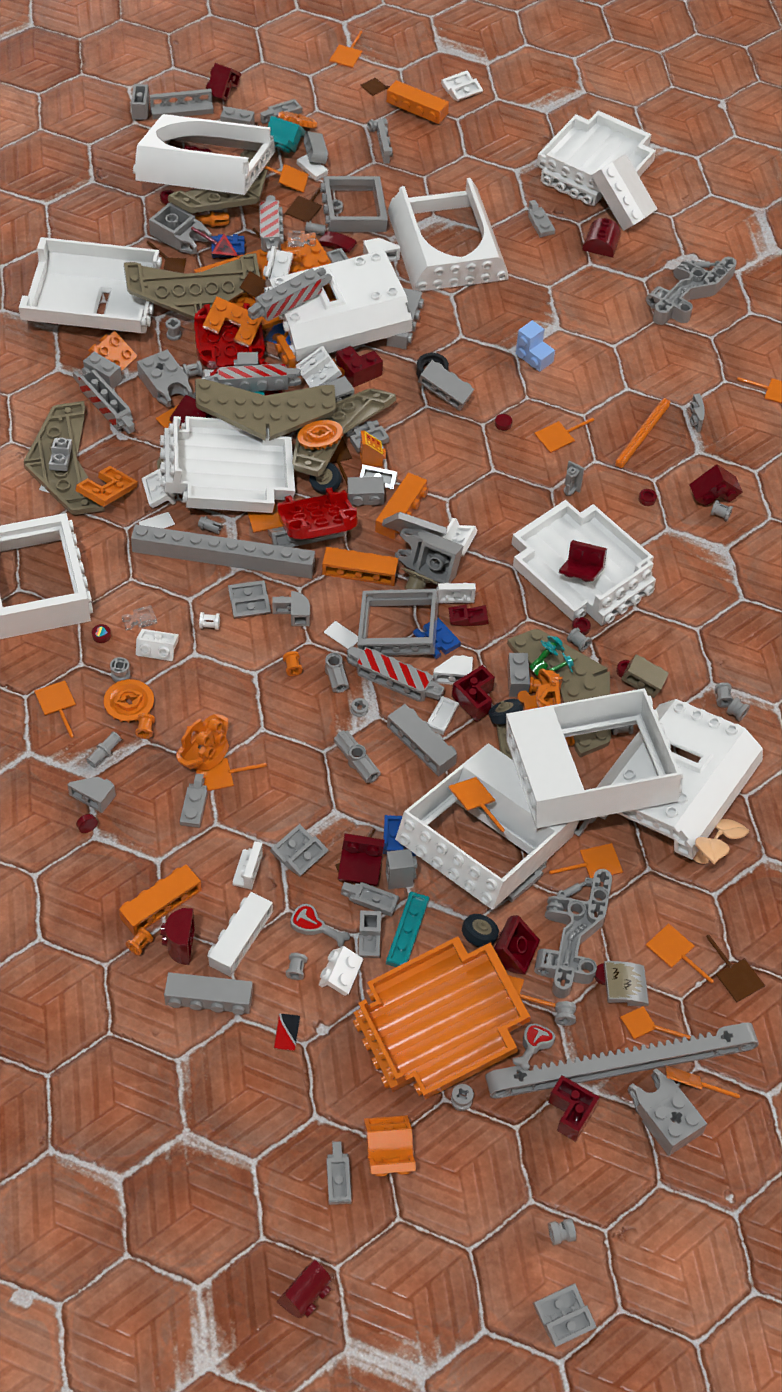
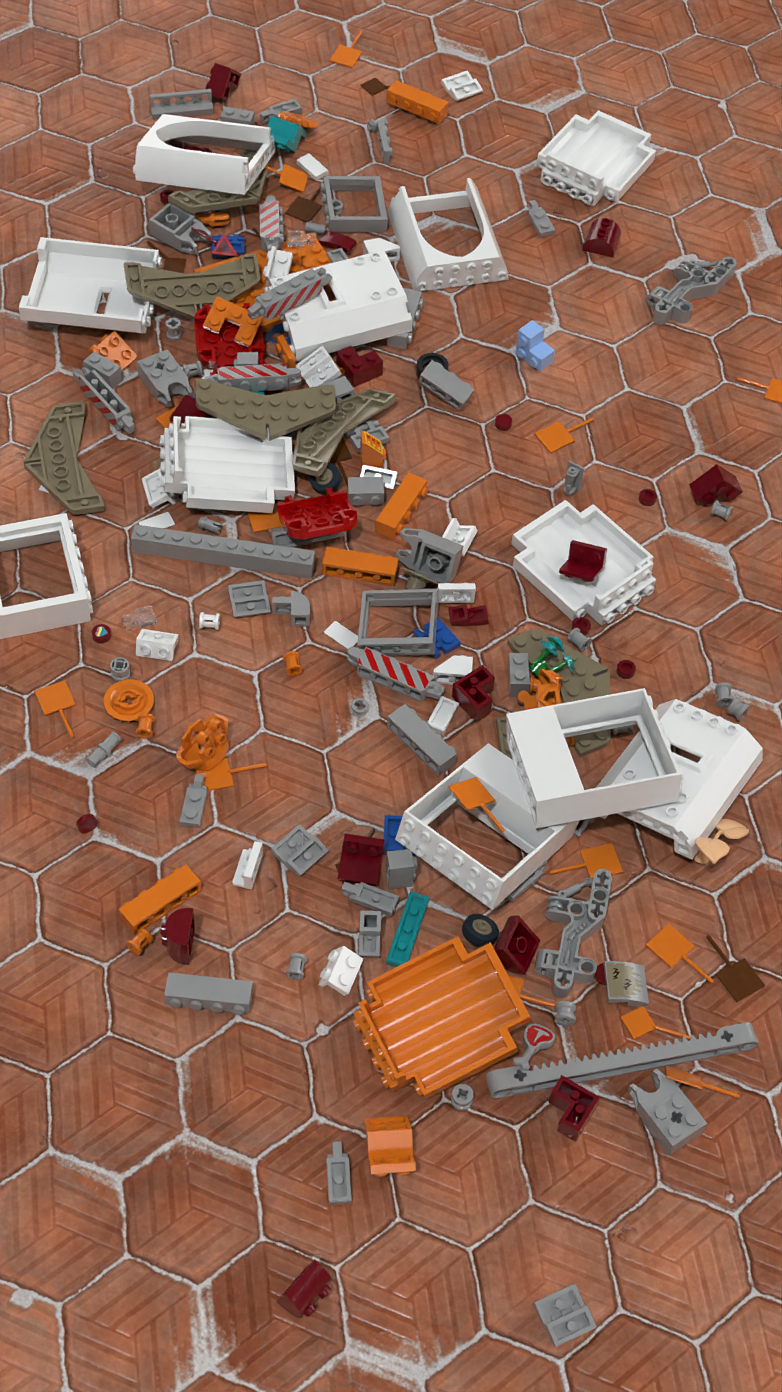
(60, 454): light grey slope -> none
(93, 792): light grey slope -> none
(117, 486): orange plate -> none
(140, 101): light grey brick -> none
(240, 933): white brick -> none
(253, 284): reddish brown piece -> none
(287, 1032): sticker -> none
(307, 922): light grey piece -> none
(315, 147): light grey beam -> none
(320, 434): orange gear -> none
(336, 672): light grey piece -> none
(363, 763): light grey piece -> none
(401, 520): light grey tile -> none
(498, 712): black wheel -> none
(562, 1231): light grey wheel -> none
(624, 192): white slope -> none
(642, 433): orange axle -> none
(645, 675): dark tan brick -> none
(698, 410): light grey slope -> none

